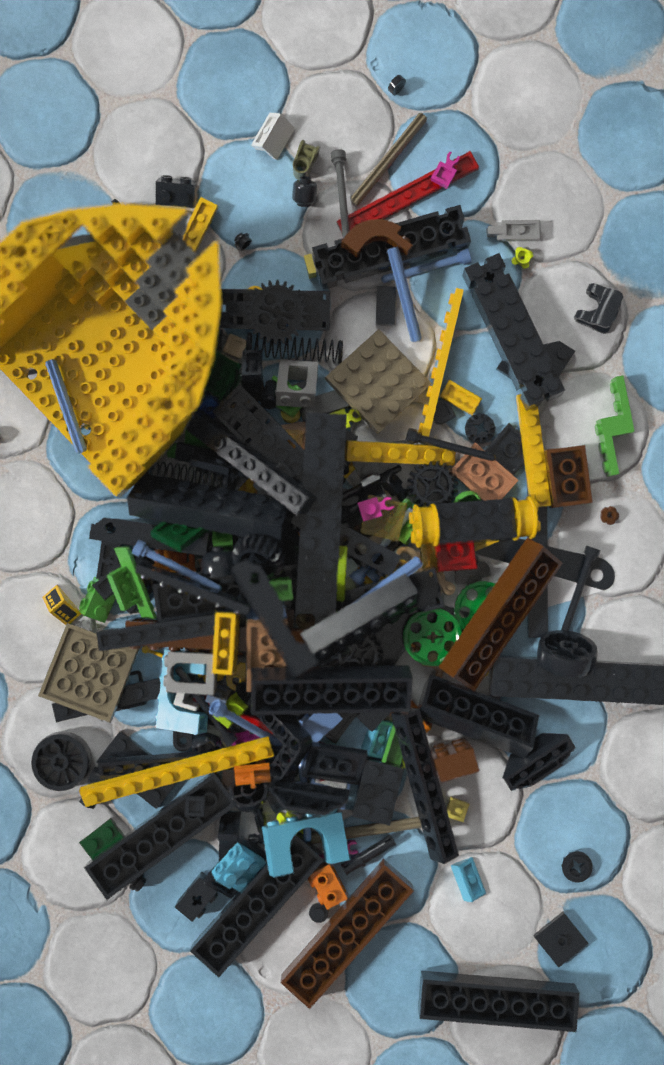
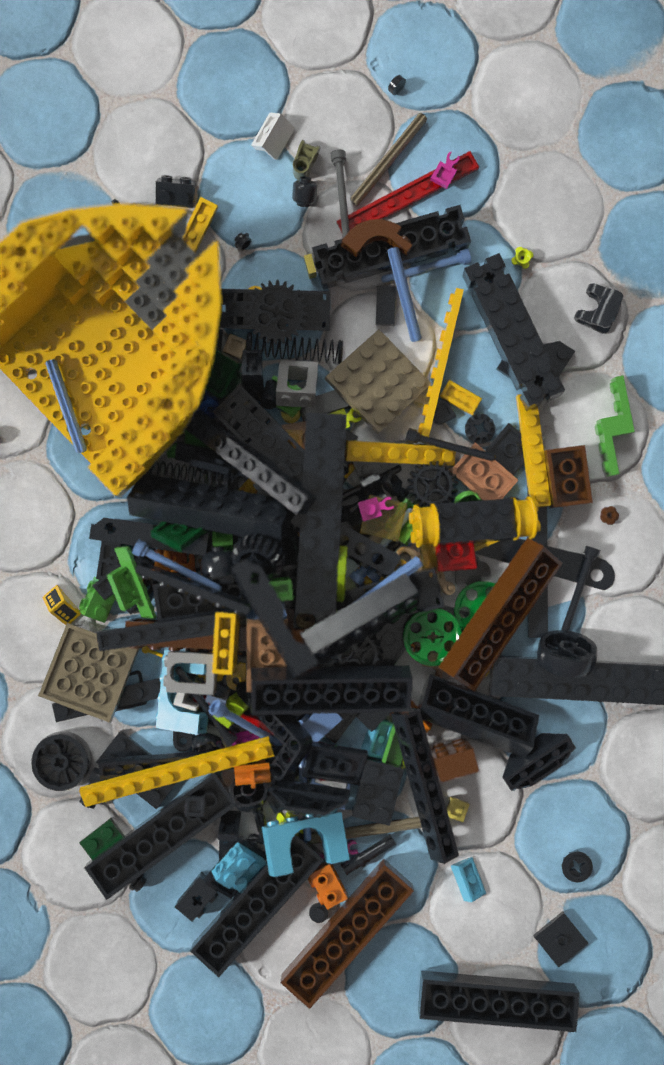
(515, 230): light grey hinge -> none

